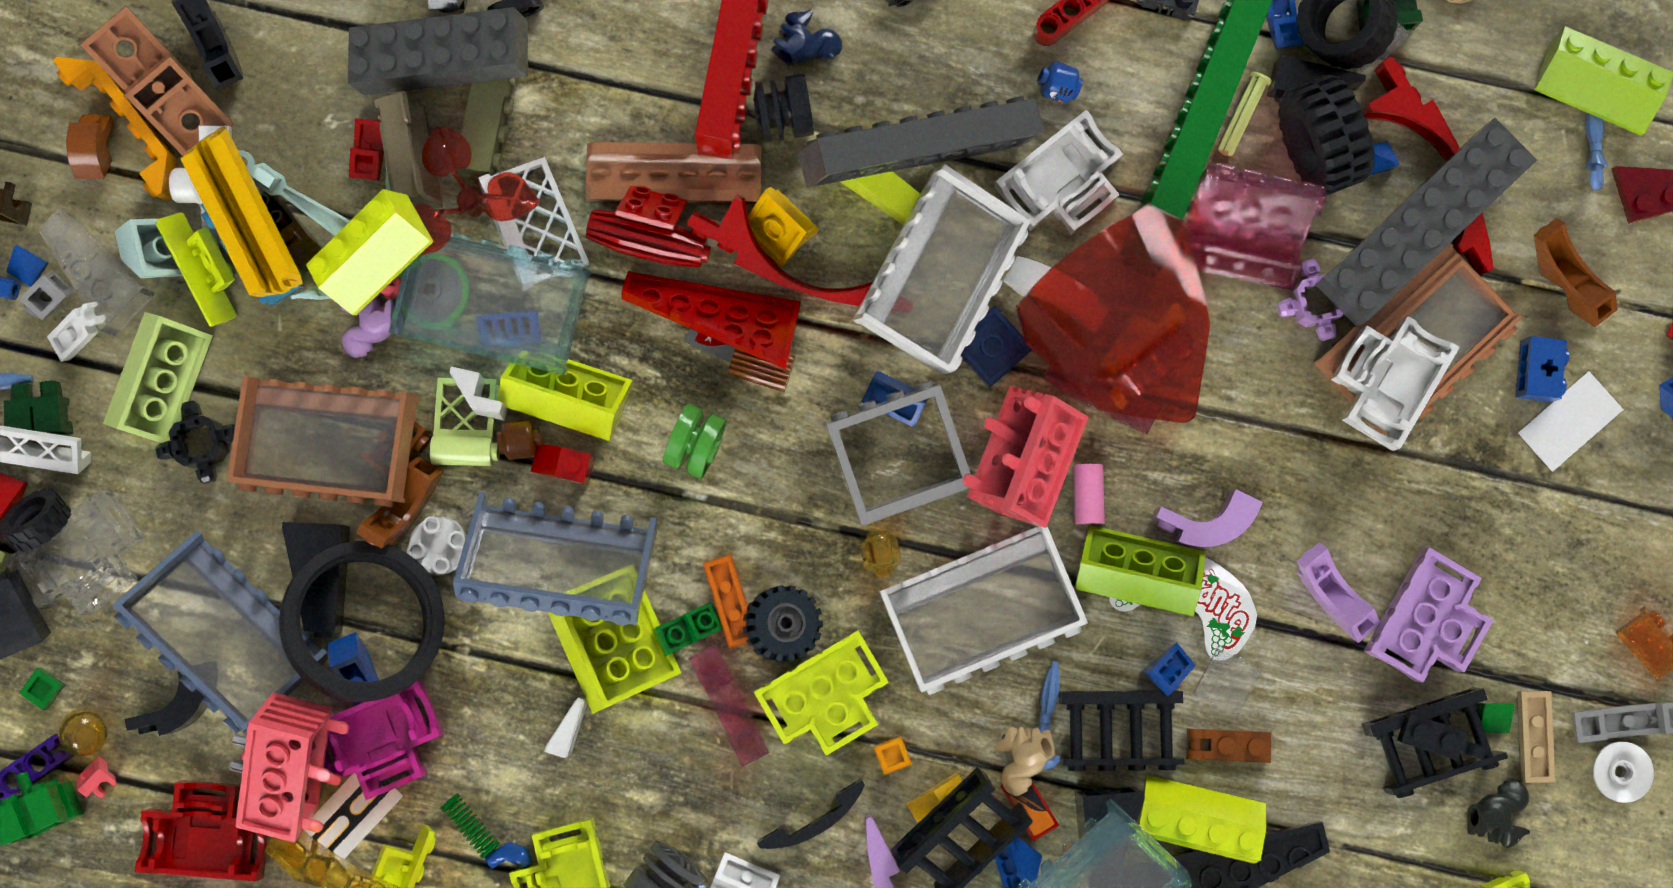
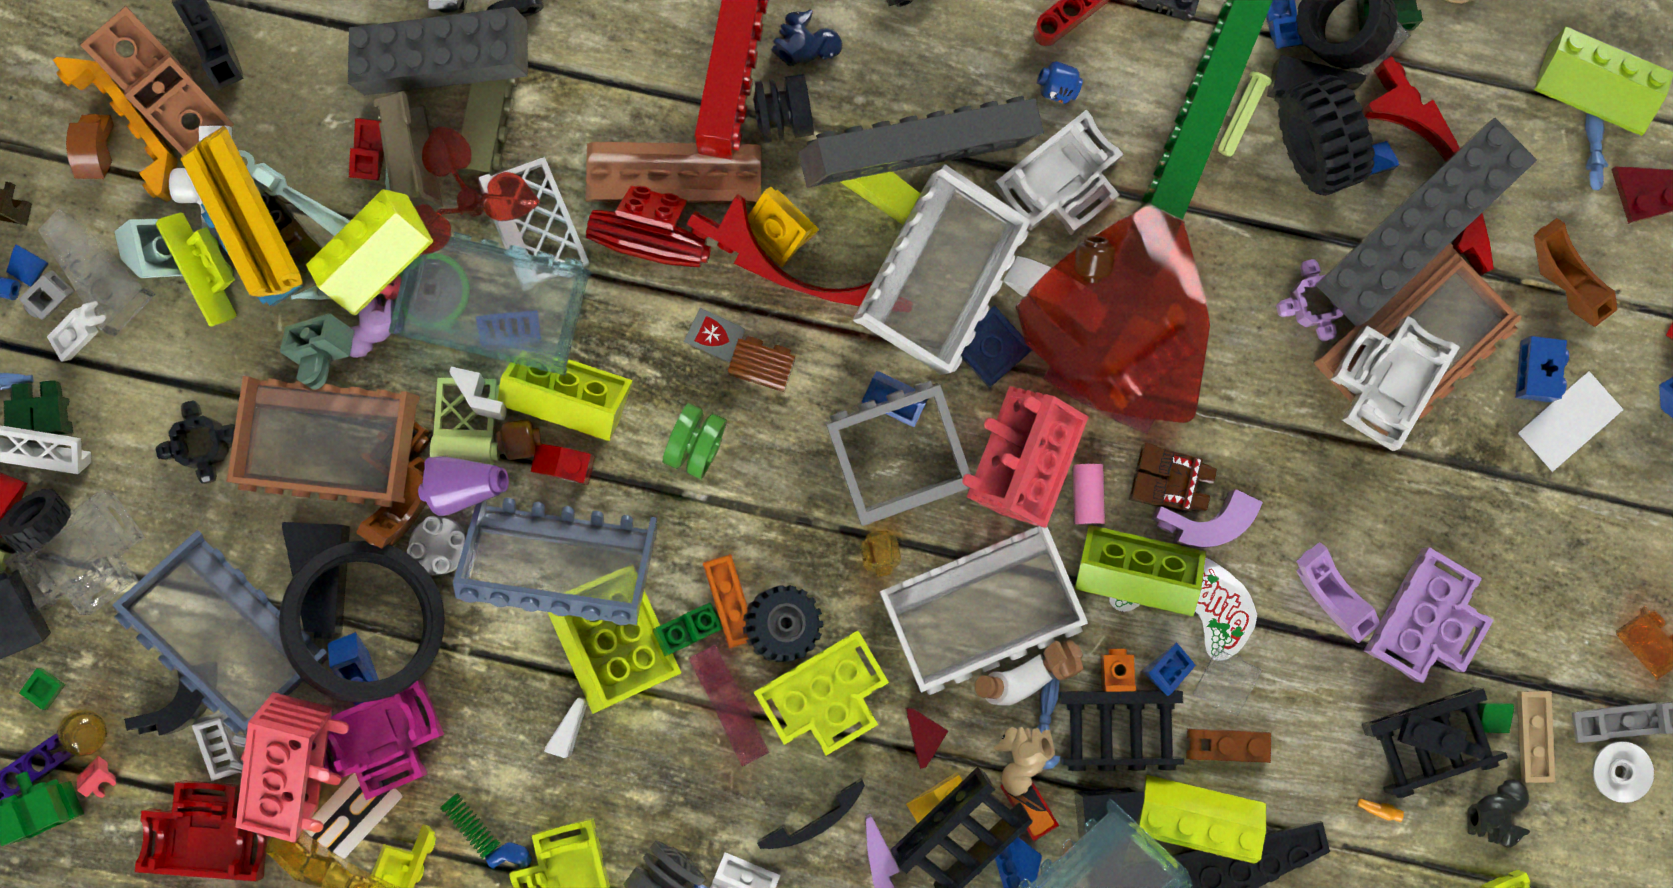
(157, 377): yellowish green slope -> none
(207, 749): none -> white slope
(315, 345): none -> sand green brick
(459, 484): none -> medium lavender cone
(738, 318): red wing -> none
(892, 755): light orange tile -> none
(925, 735): none -> dark red slope
(1021, 682): none -> piece
(1094, 259): none -> reddish brown head
(1109, 680): none -> orange brick
(1180, 481): none -> reddish brown hips
(1251, 224): clear pink slope -> none
(1382, 810): none -> light orange piece

